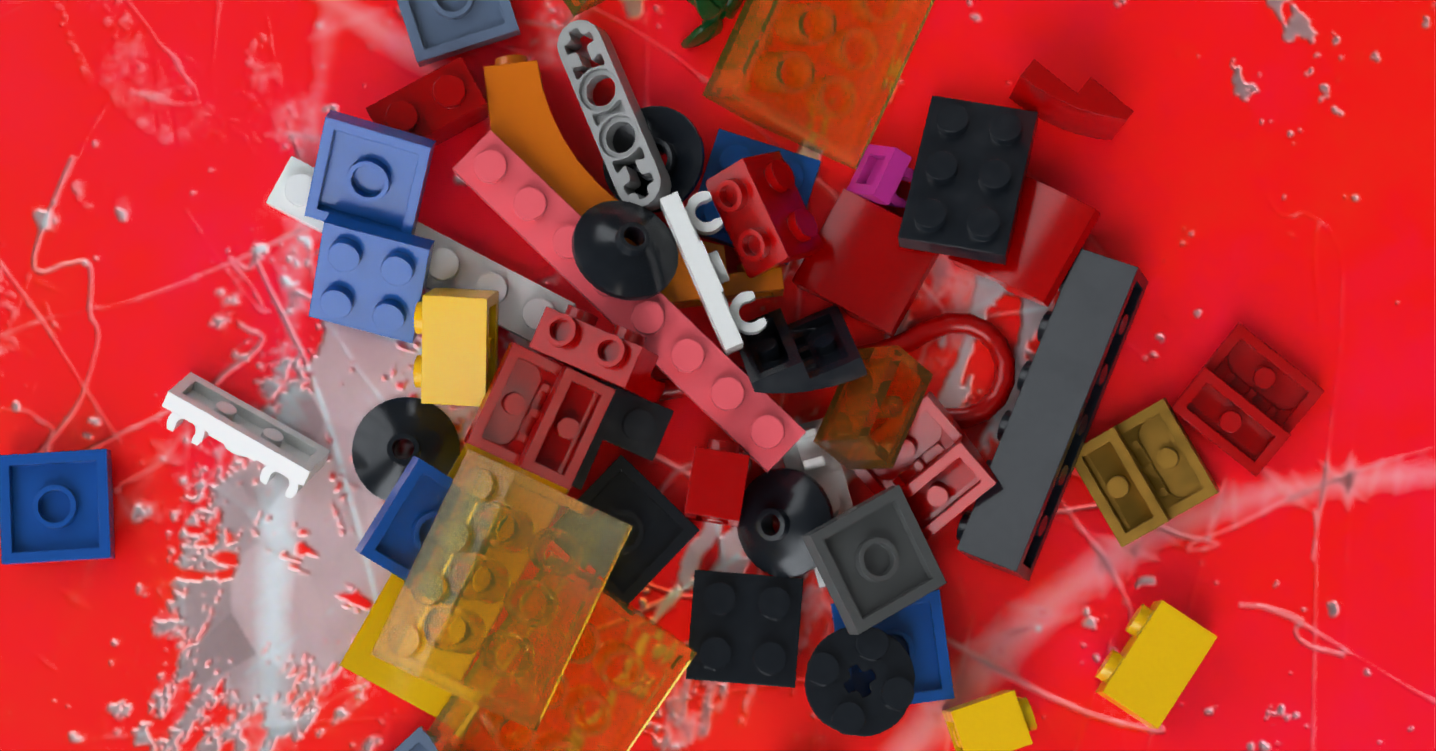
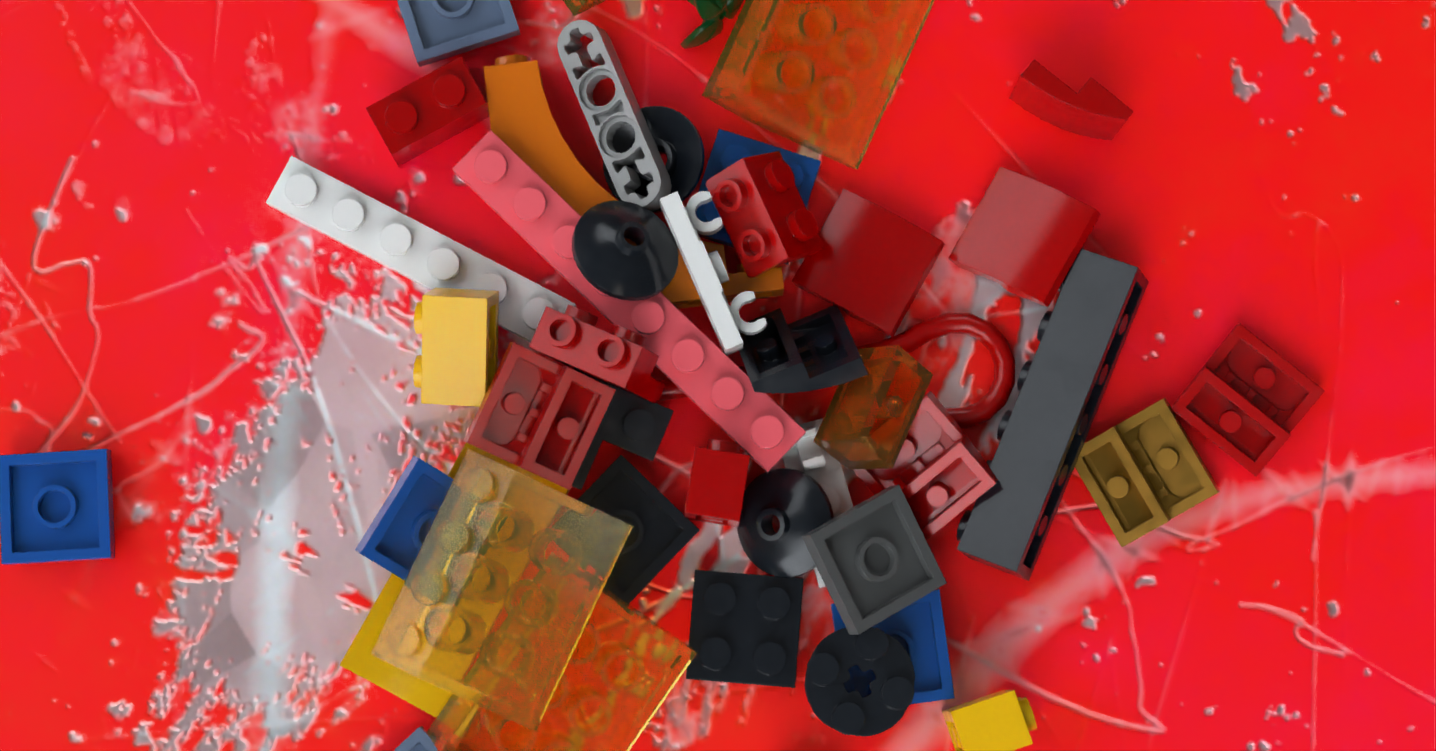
(244, 431): white plate -> none
(369, 173): plate -> none
(370, 277): plate -> none
(399, 419): black dish -> none
(881, 174): dark pink tile -> none
(968, 180): black plate -> none
(1154, 662): yellow brick -> none

